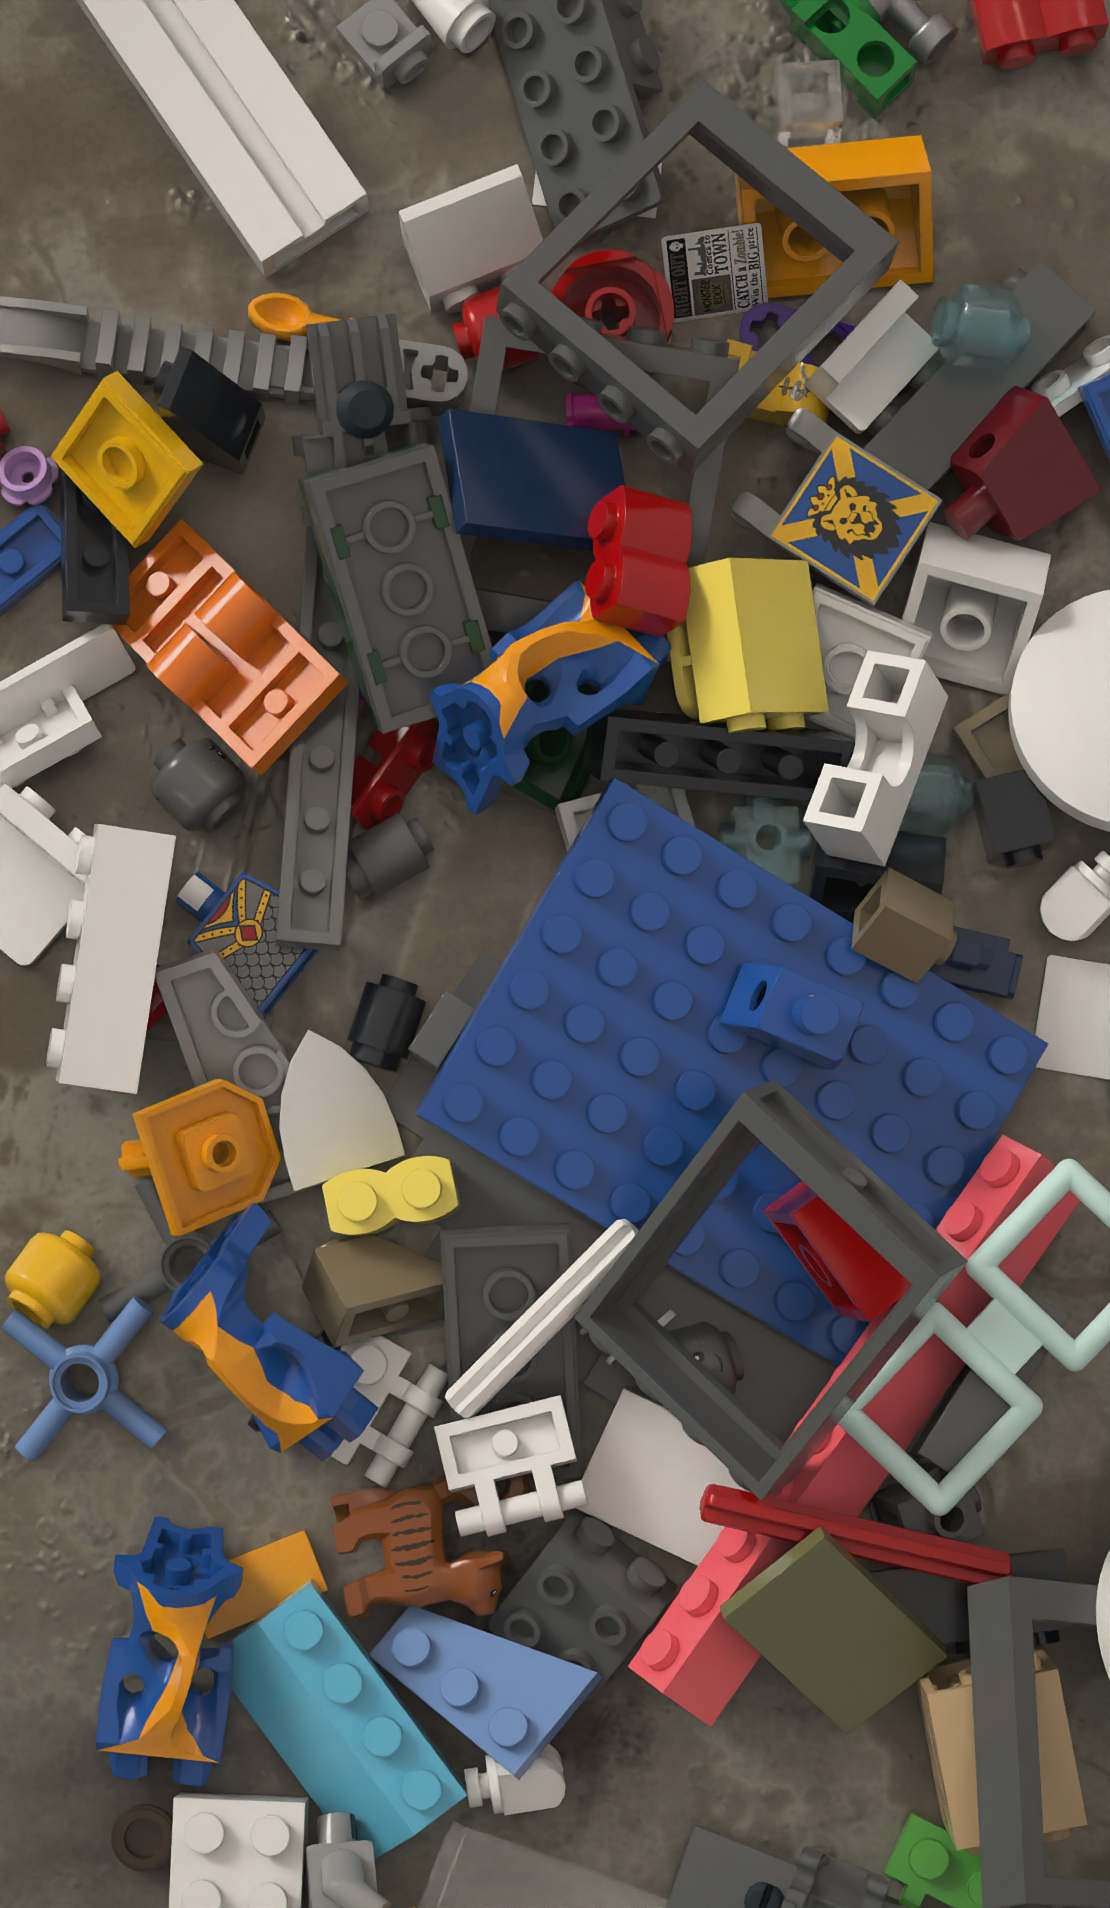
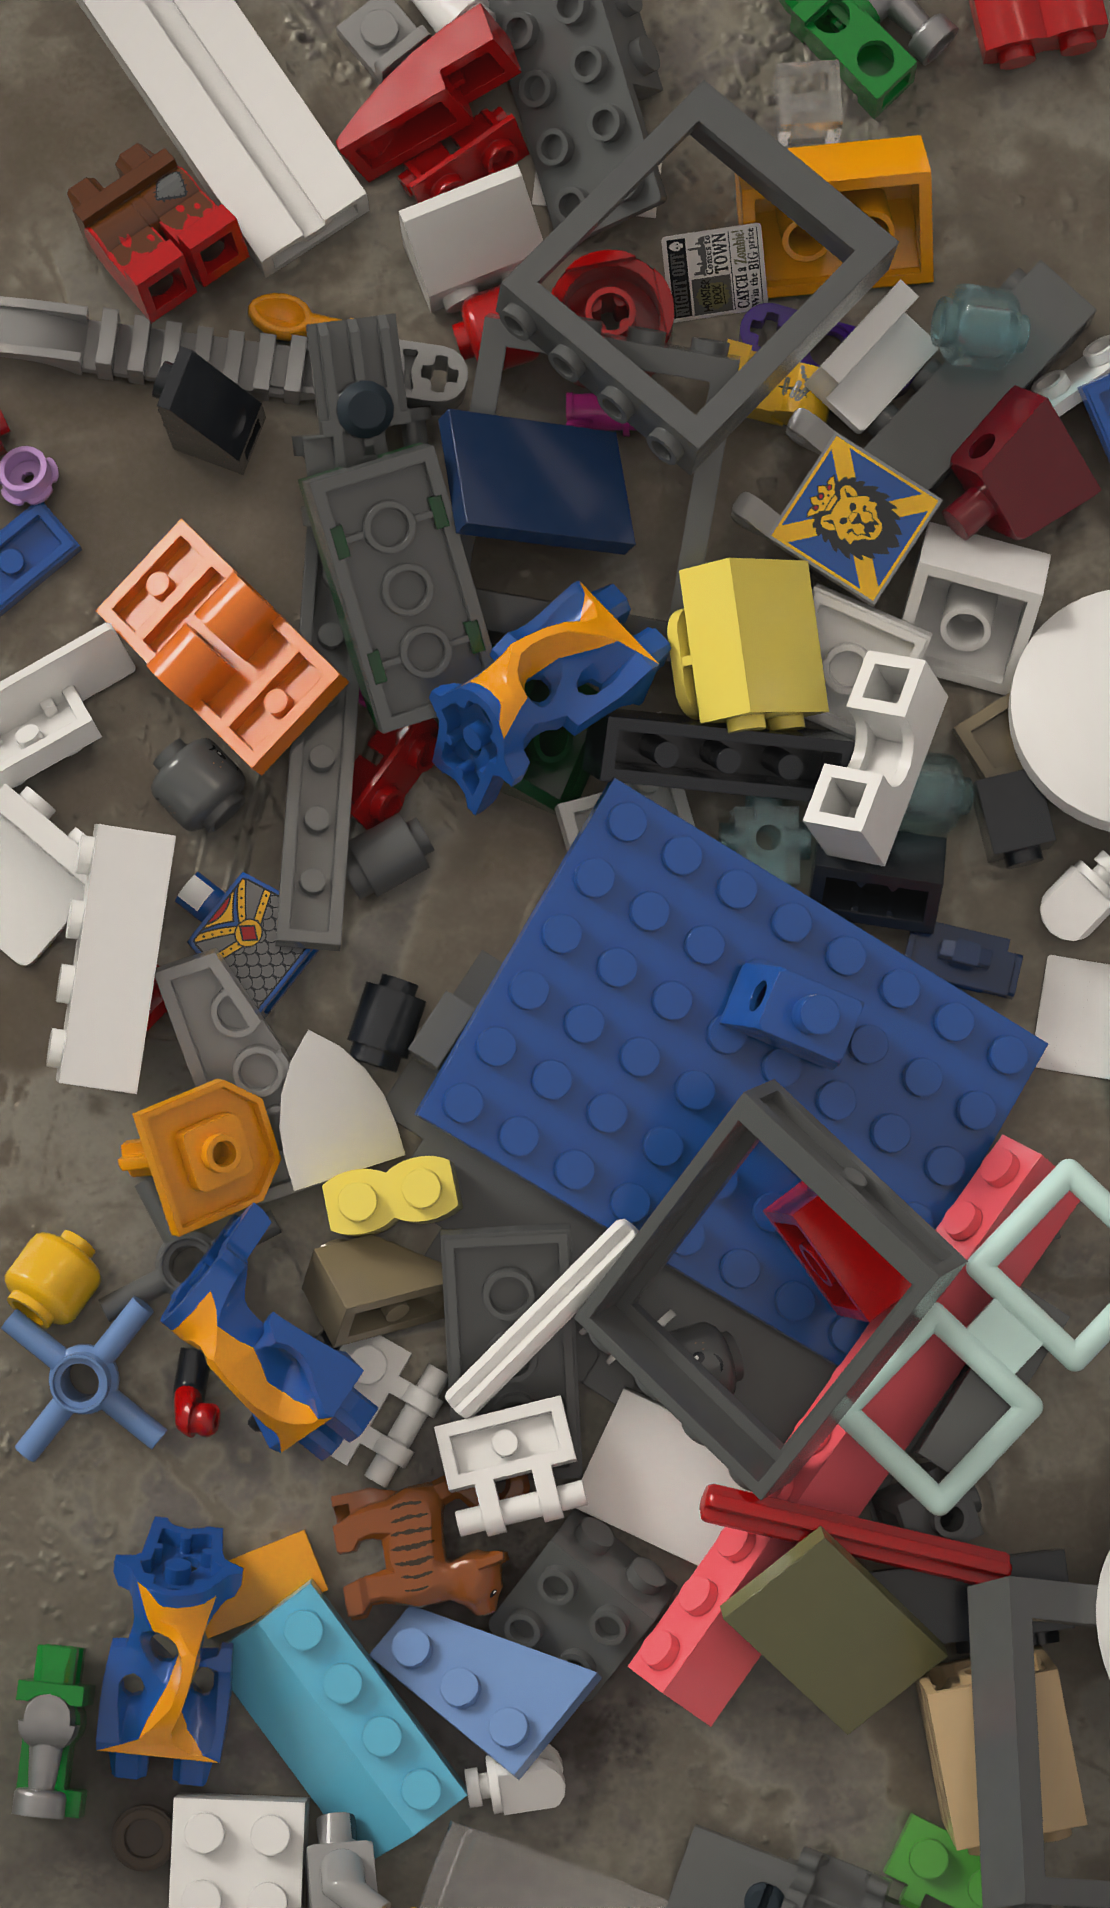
(49, 1734): none -> hips
(91, 561): black plate -> none
(126, 459): yellow tile -> none
(155, 227): none -> hips
(189, 1393): none -> arm
(429, 94): none -> red slope
(484, 149): none -> red hinge
(640, 561): red brick -> none
(904, 926): dark tan brick -> none

